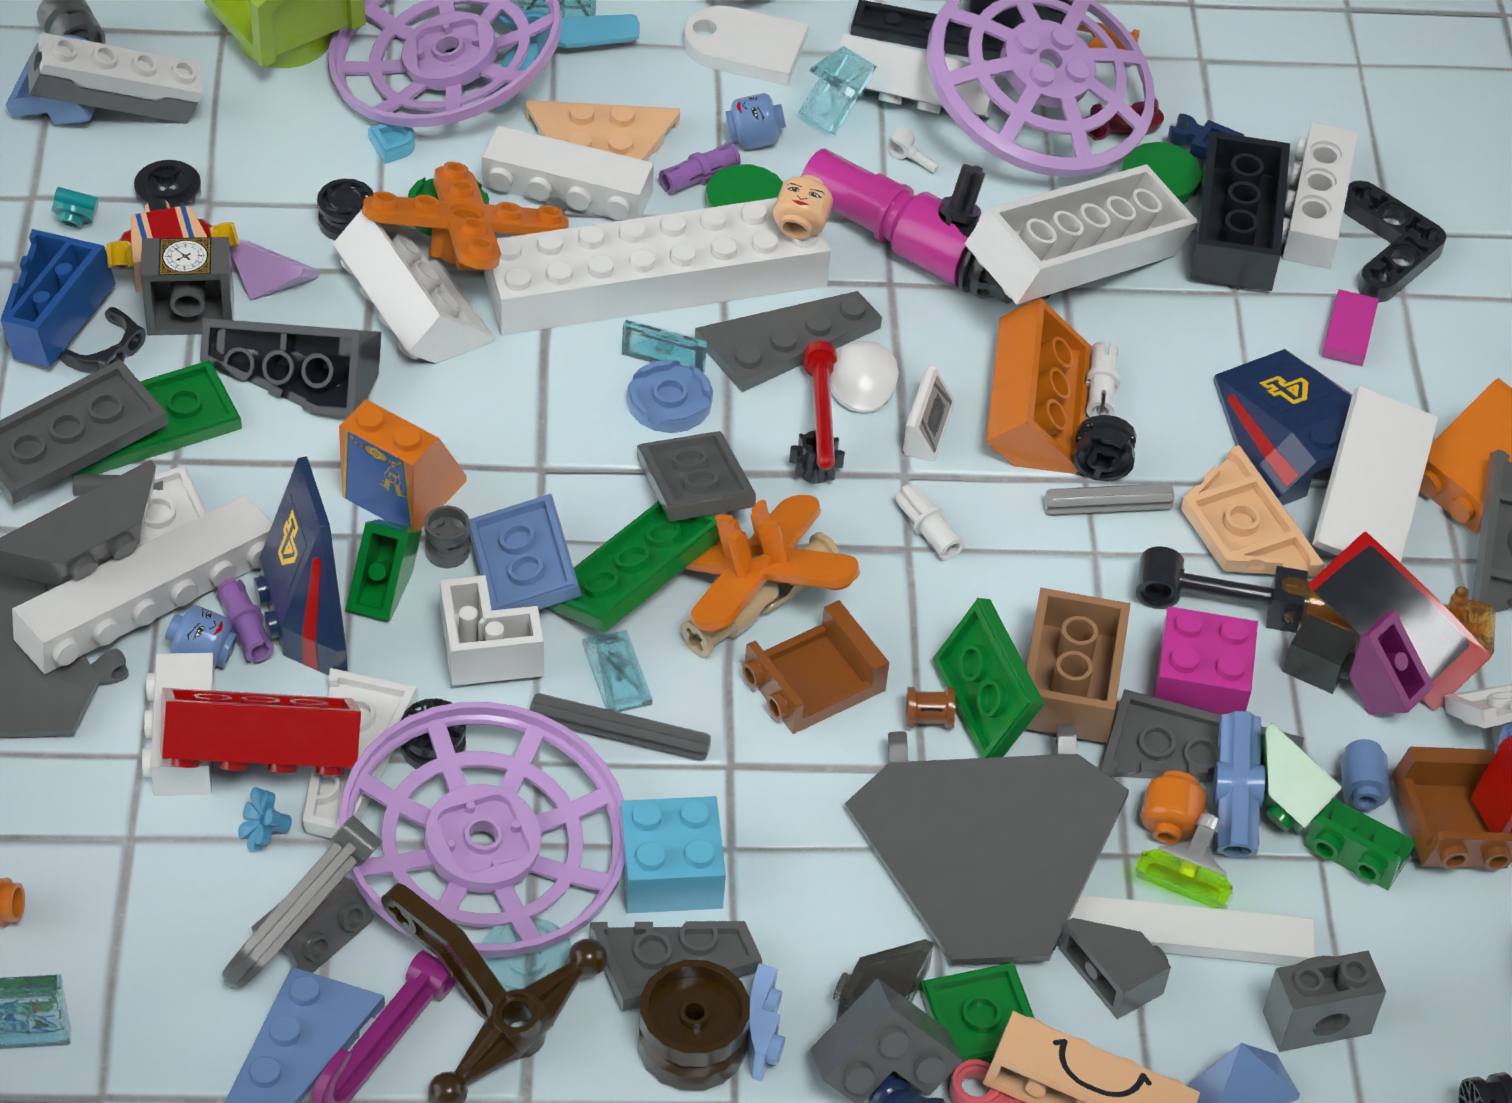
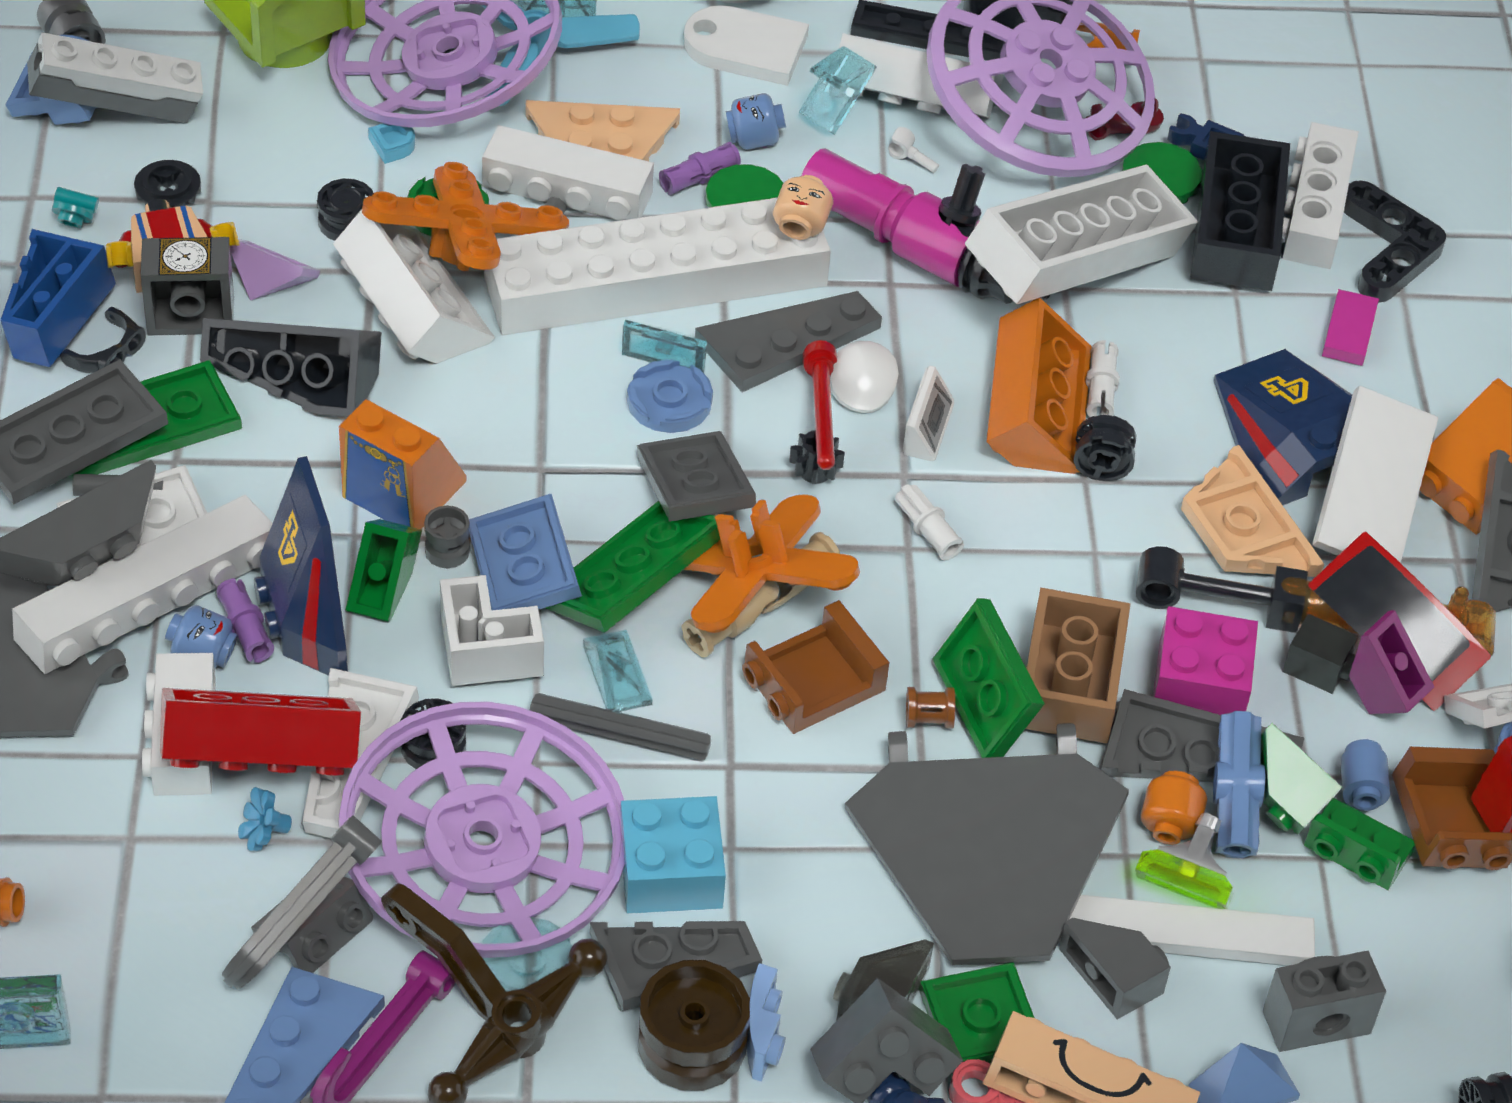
(1109, 499): light grey axle -> none

